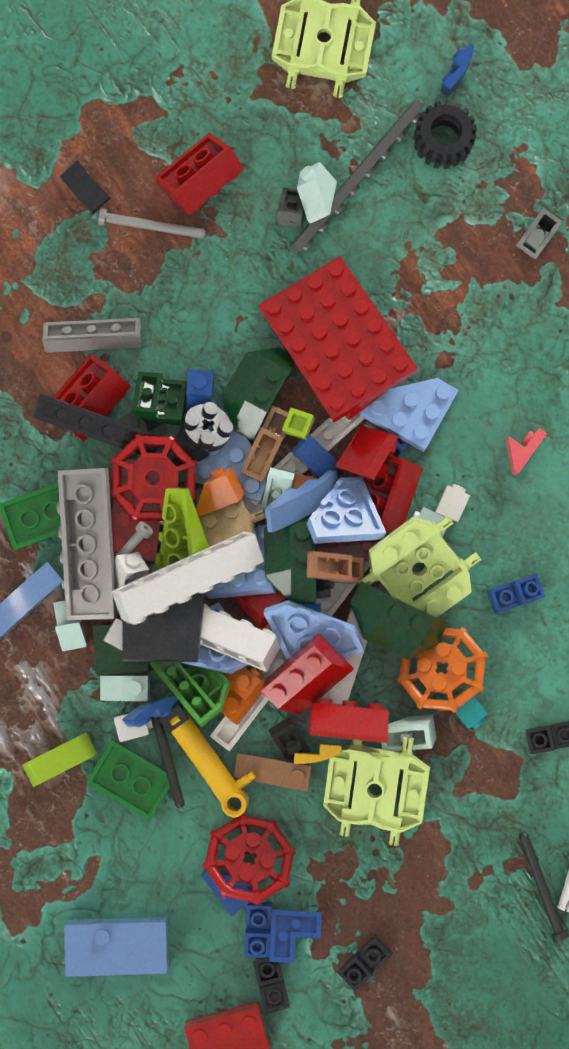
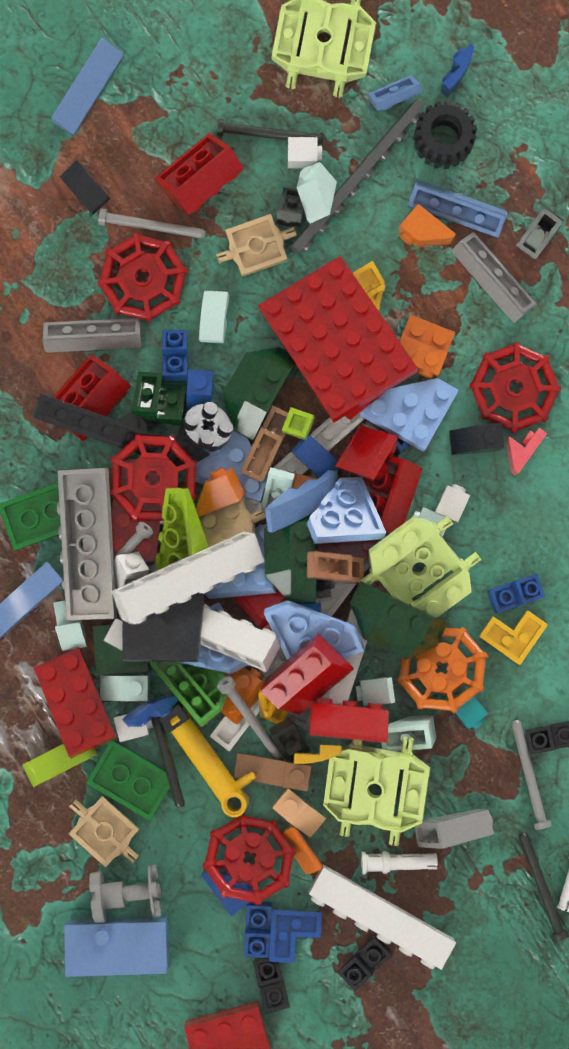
(75, 702): none -> red plate
(87, 86): none -> medium blue slope
(104, 831): none -> tan plate
(115, 894): none -> light grey piece
(129, 272): none -> red plate
(175, 355): none -> blue slope
(213, 317): none -> light aqua slope
(227, 686): none -> light grey bar
(256, 245): none -> tan plate
(261, 131): none -> pearl dark grey bar
(269, 710): none -> yellow slope
(298, 812): none -> light nougat slope
(303, 152): none -> white brick
(304, 853): none -> orange slope
(371, 282): none -> yellow slope
(375, 691): none -> light aqua slope
(381, 917): none -> white brick
(386, 862): none -> white pin
(391, 94): none -> medium blue plate
(424, 229): none -> orange slope
(426, 345): none -> orange plate
(454, 829): none -> light grey slope
(458, 208): none -> medium blue slope
(477, 439): none -> black slope
(493, 277): none -> light grey slope
(516, 642): none -> yellow plate
(521, 374): none -> red plate
(530, 777): none -> light grey bar

